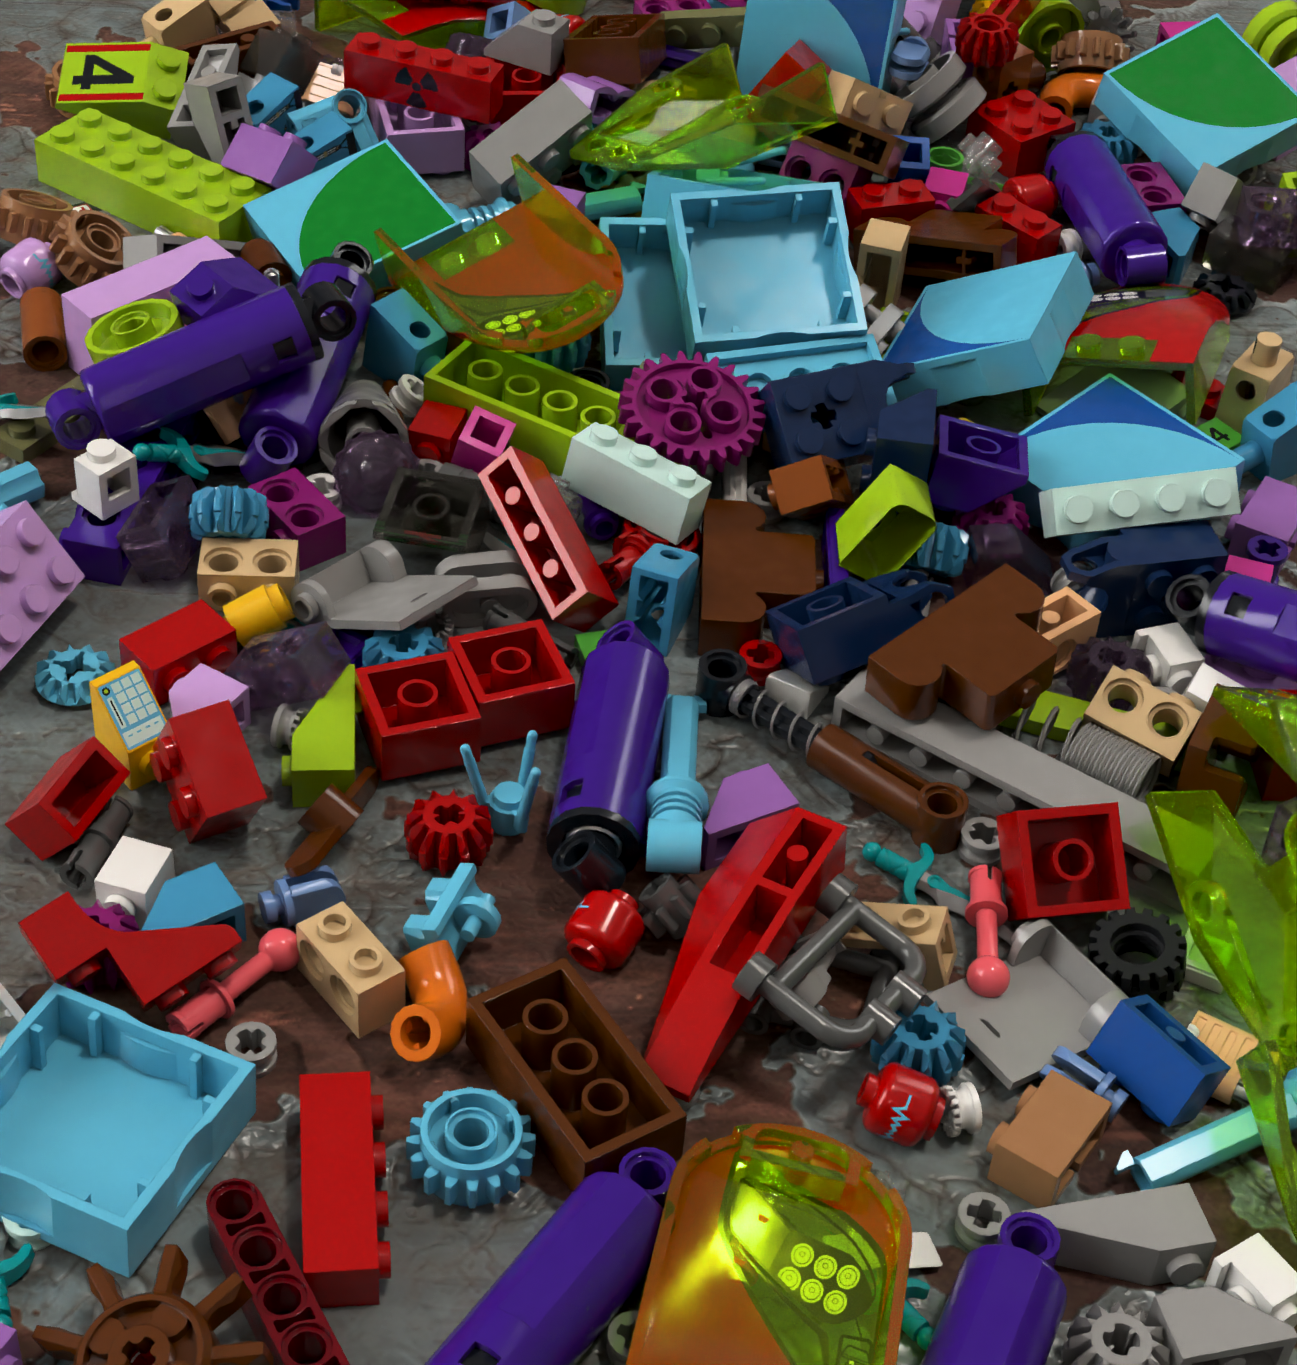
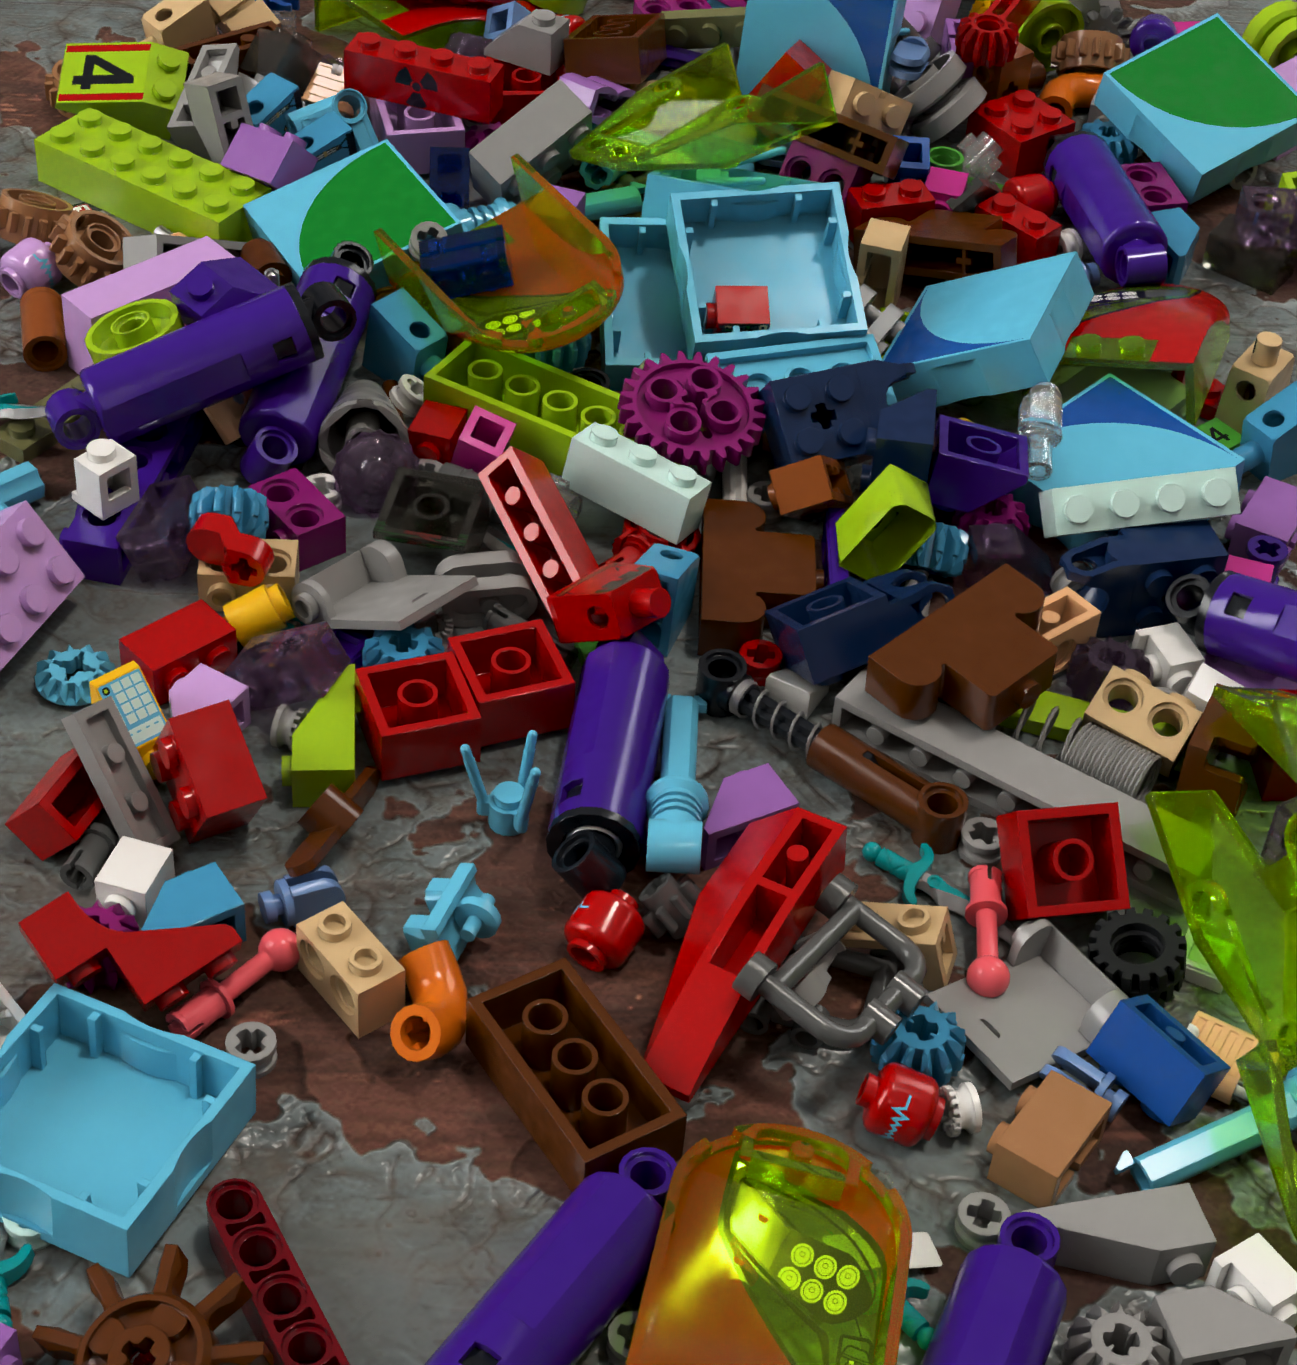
(119, 774): none -> light grey plate
(187, 456): teal piece -> none
(241, 556): none -> red piece
(339, 1189): red brick -> none
(421, 231): none -> light grey bush
(448, 831): red gear -> none
(450, 174): none -> clear blue slope
(468, 261): none -> clear blue brick
(470, 1147): medium azure gear -> none
(598, 520): dark purple pin -> none
(623, 600): none -> red torso
(738, 306): none -> brick
(1042, 424): none -> clear arm
(1150, 32): none -> dark purple head
(1212, 197): light grey brick -> none
(1239, 296): black gear -> none

